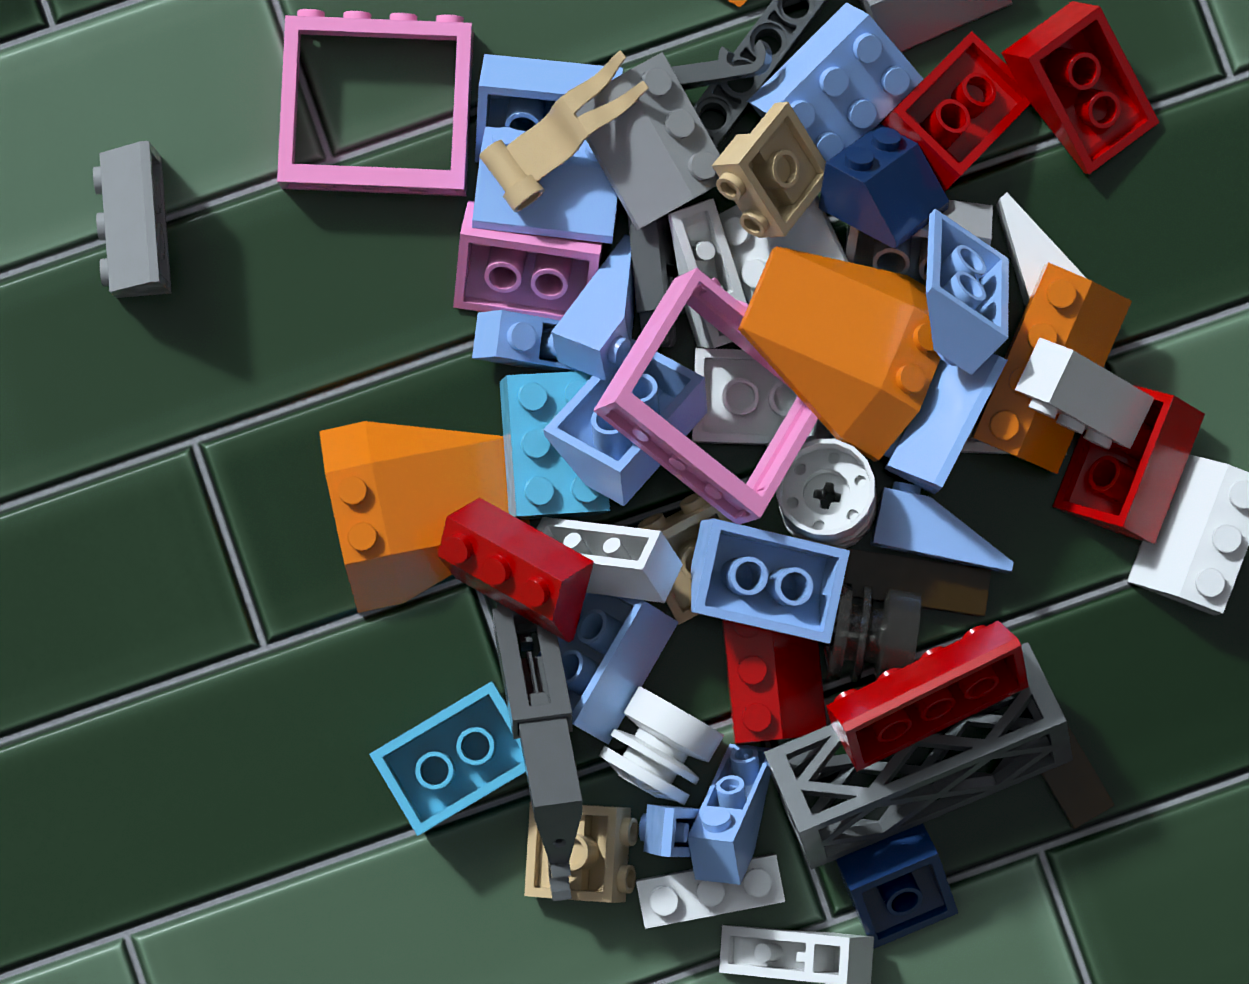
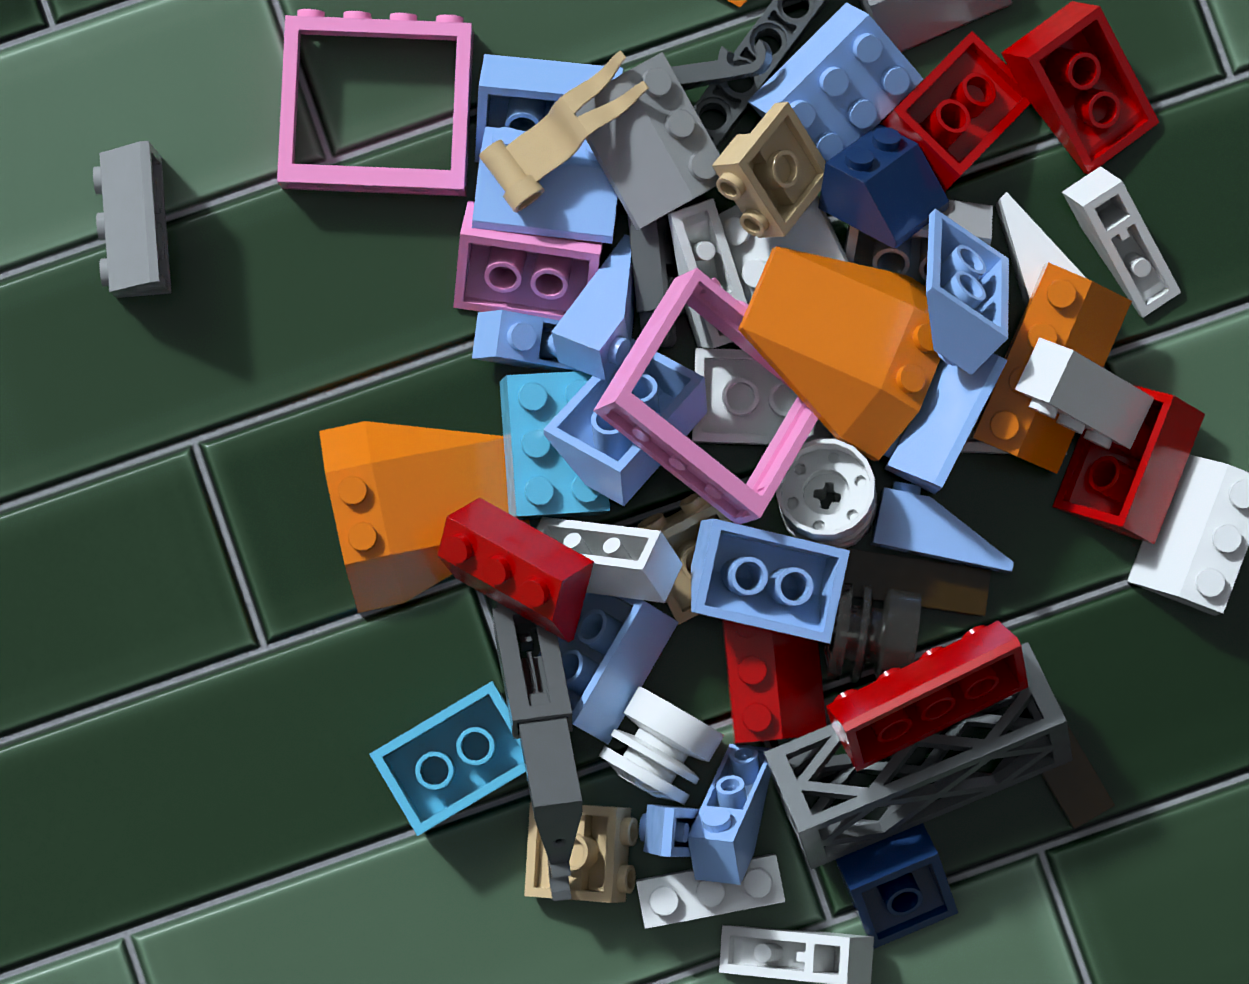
(1122, 239): none -> white slope

